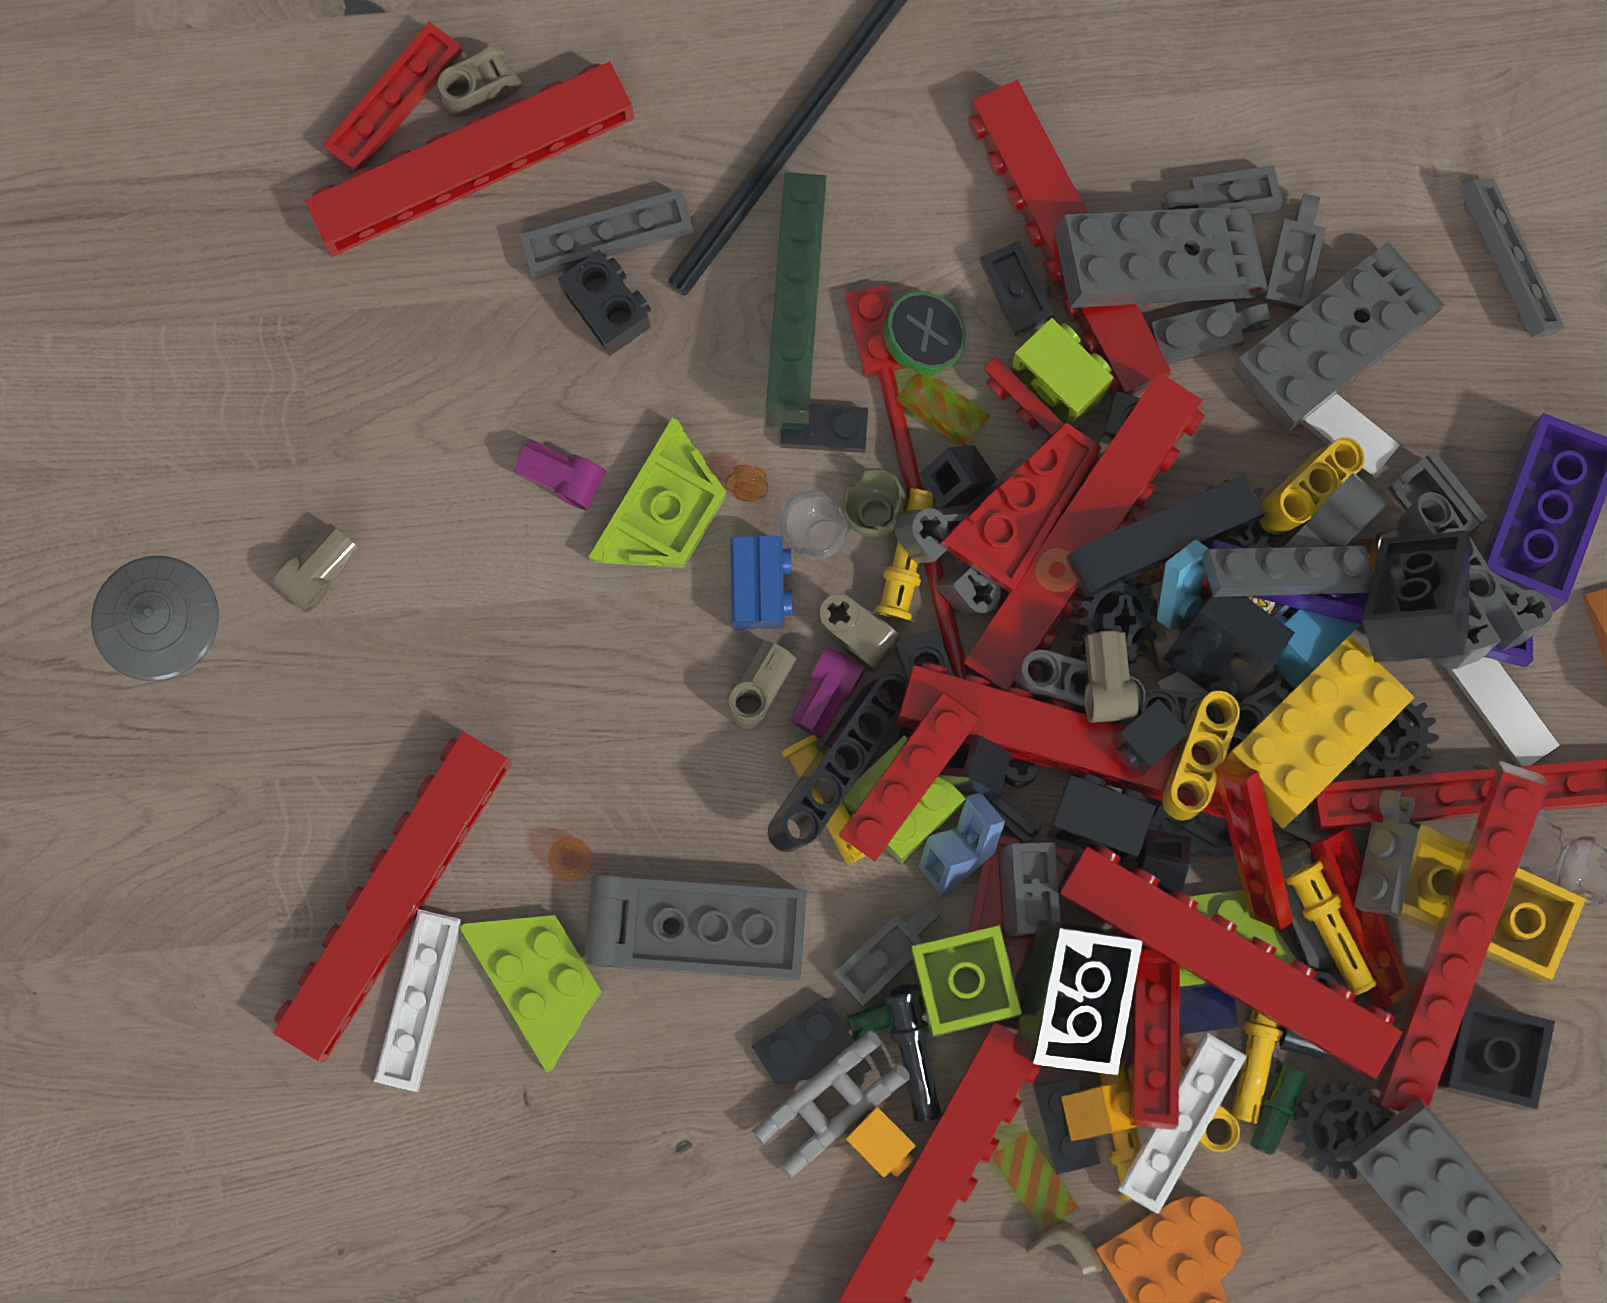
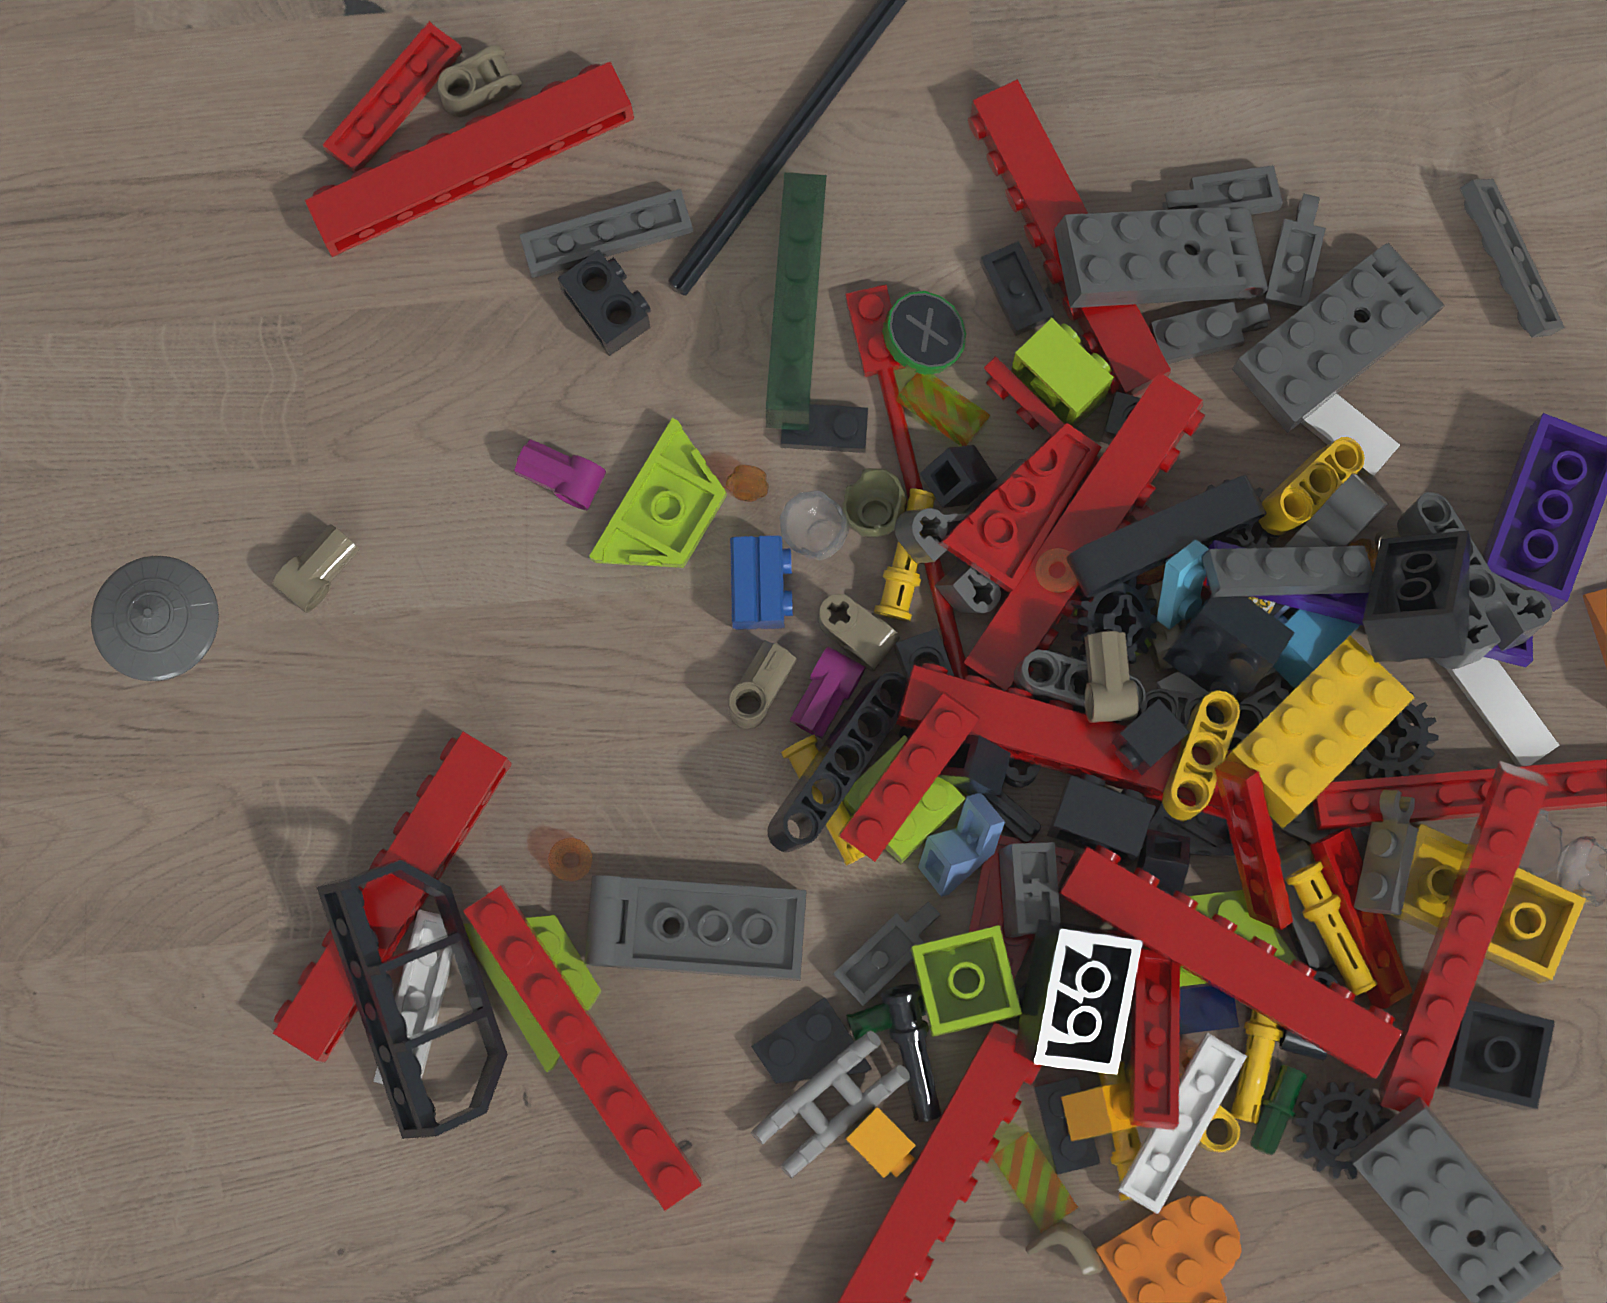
(378, 1010): none -> black plate
(583, 1047): none -> red brick
(1434, 476): dark grey hinge -> none

